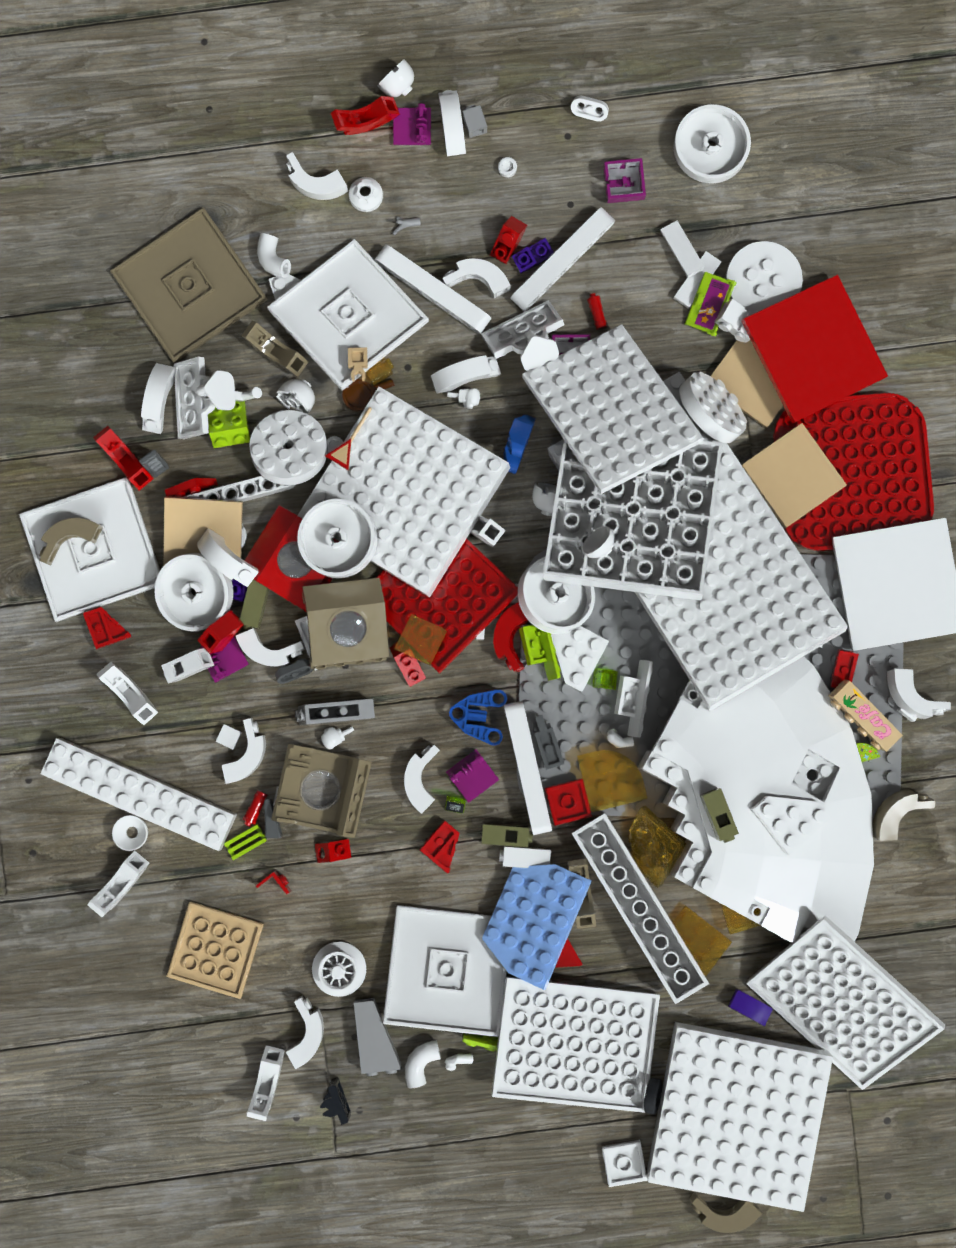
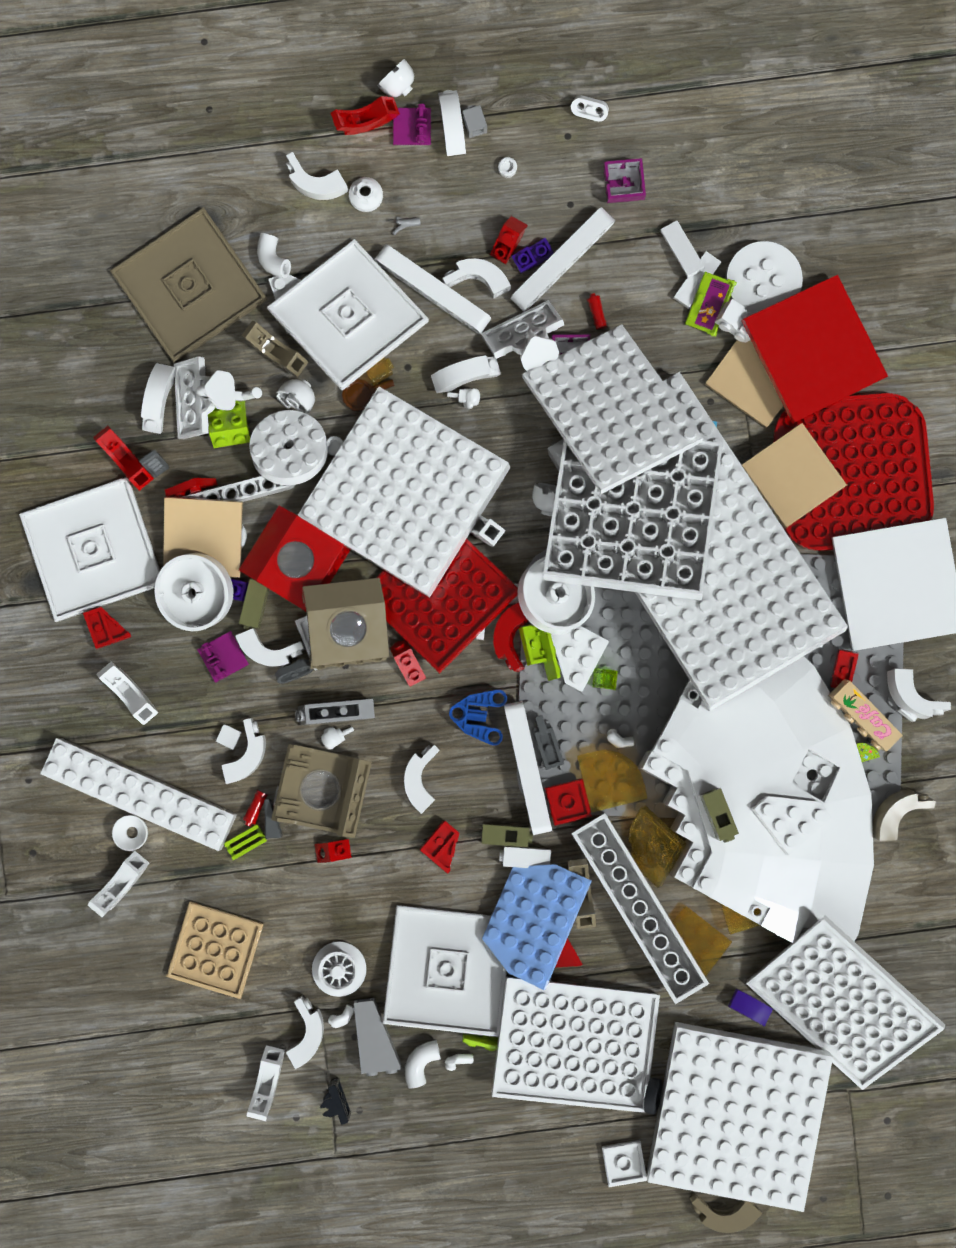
(65, 530): dark tan arch -> none
(187, 665): white brick -> none
(220, 633): red slope -> none
(224, 560): white arch -> none
(280, 879): red bracket -> none
(321, 526): white piece -> none
(341, 454): tan piece -> none
(343, 1019): none -> white arm
(357, 361): tan plate -> none
(420, 640): clear yellow tile -> none
(455, 804): slope -> none
(472, 775): magenta hinge -> none
(517, 441): blue connector -> none
(599, 543): white piece -> none
(633, 696): white bracket -> none
(712, 407): white piece -> none
(717, 125): white piece -> none

